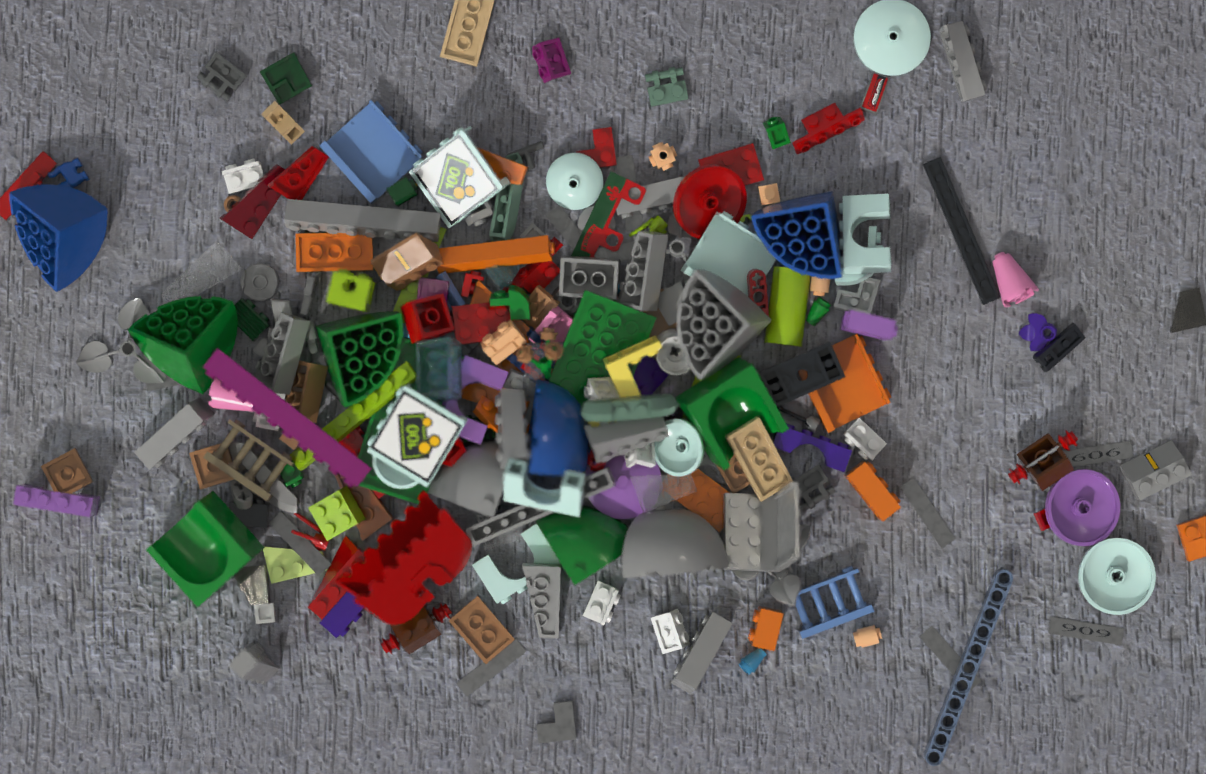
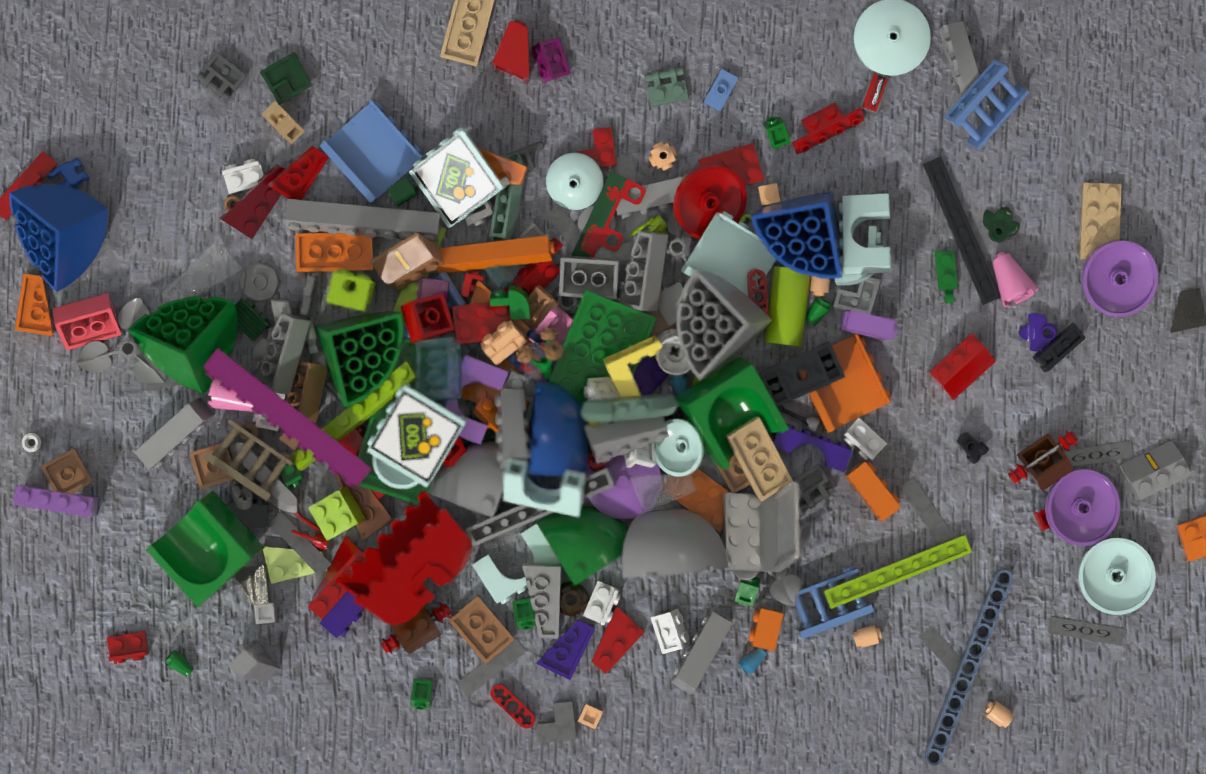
(25, 442): none -> white plate
(33, 307): none -> orange wing
(86, 321): none -> coral slope
(127, 646): none -> red bracket
(179, 663): none -> green cone
(251, 426): none -> medium nougat plate
(421, 694): none -> green bracket
(499, 699): none -> red beam
(514, 51): none -> red slope
(524, 614): none -> green bracket
(568, 650): none -> dark purple wing
(582, 598): none -> dark brown piece
(590, 716): none -> light nougat plate
(616, 641): none -> red wing
(678, 383): none -> dark azure cone
(720, 90): none -> medium blue plate
(747, 591): none -> green bracket
(897, 571): none -> lime plate
(946, 273): none -> green plate
(962, 366): none -> red slope
(972, 447): none -> black plate
(975, 94): none -> medium blue fence
(998, 714): none -> light nougat brick
(1000, 221): none -> dark green plate
(1099, 216): none -> tan plate
(1119, 278): none -> medium lavender dish

